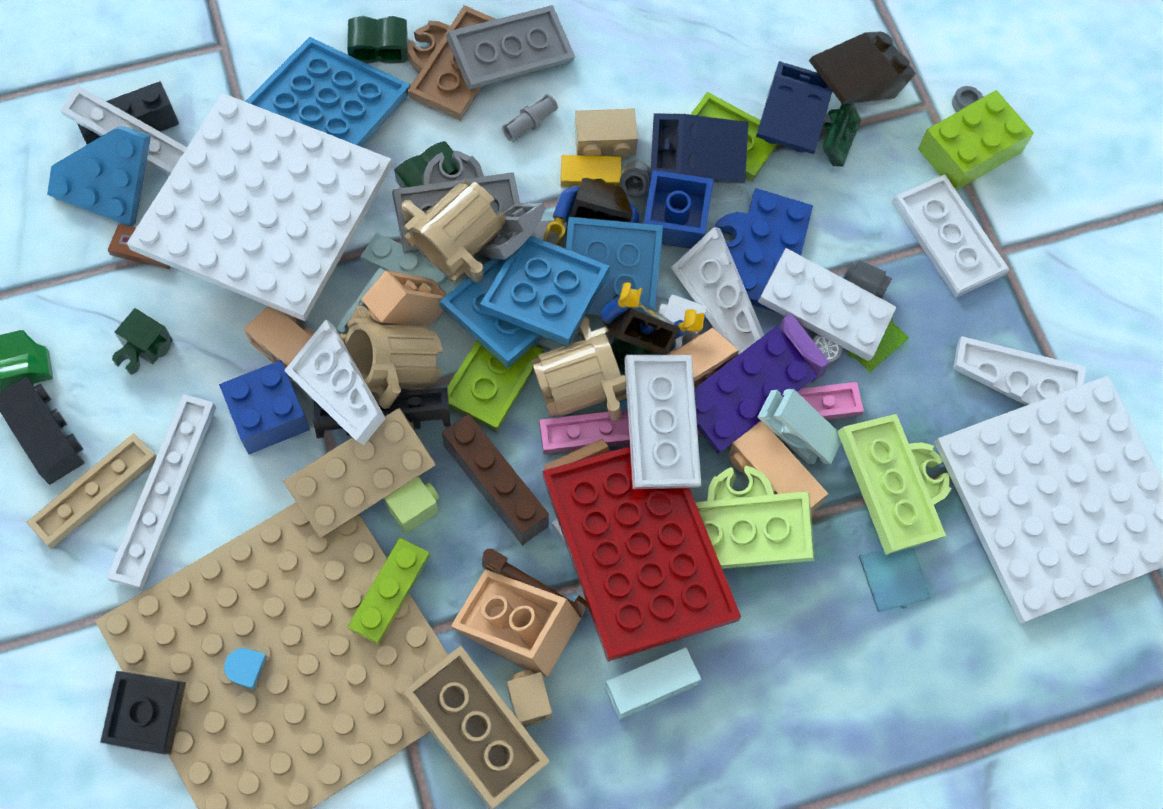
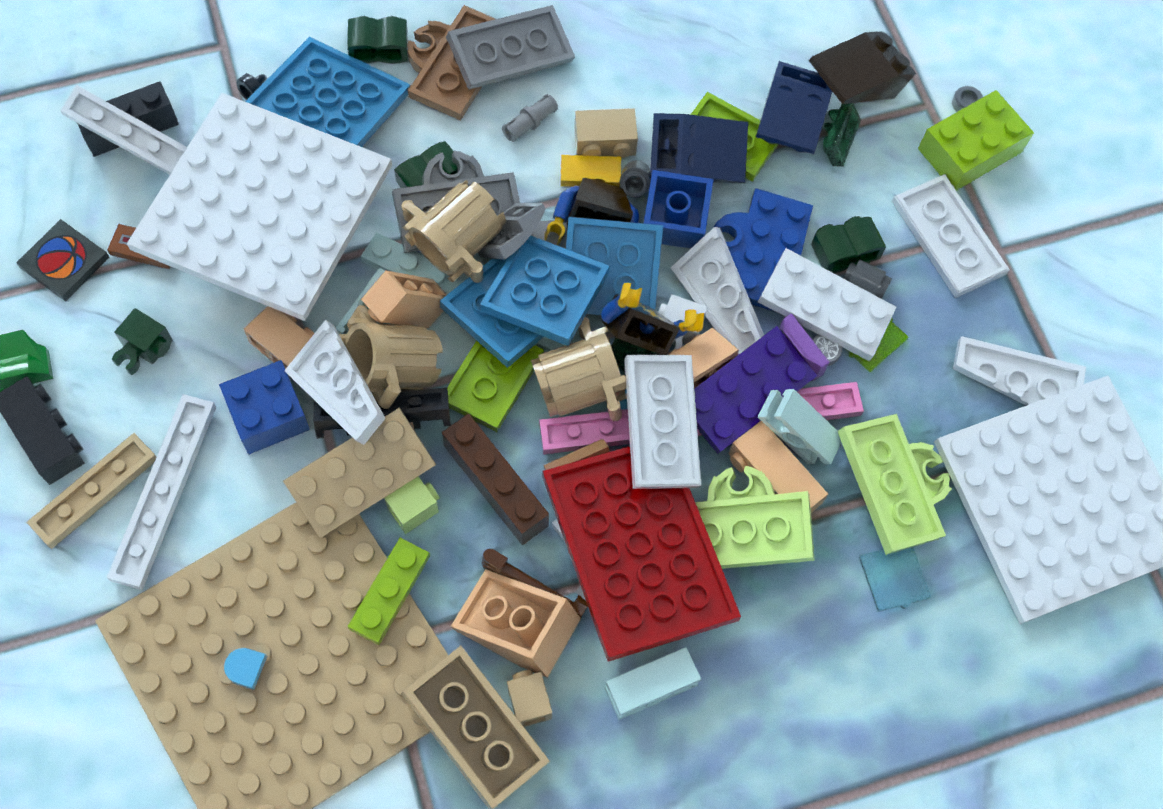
(63, 260): none -> tile
(104, 175): dark azure plate -> none
(143, 712): black tile -> none
(248, 84): none -> black tile
(848, 243): none -> dark green brick

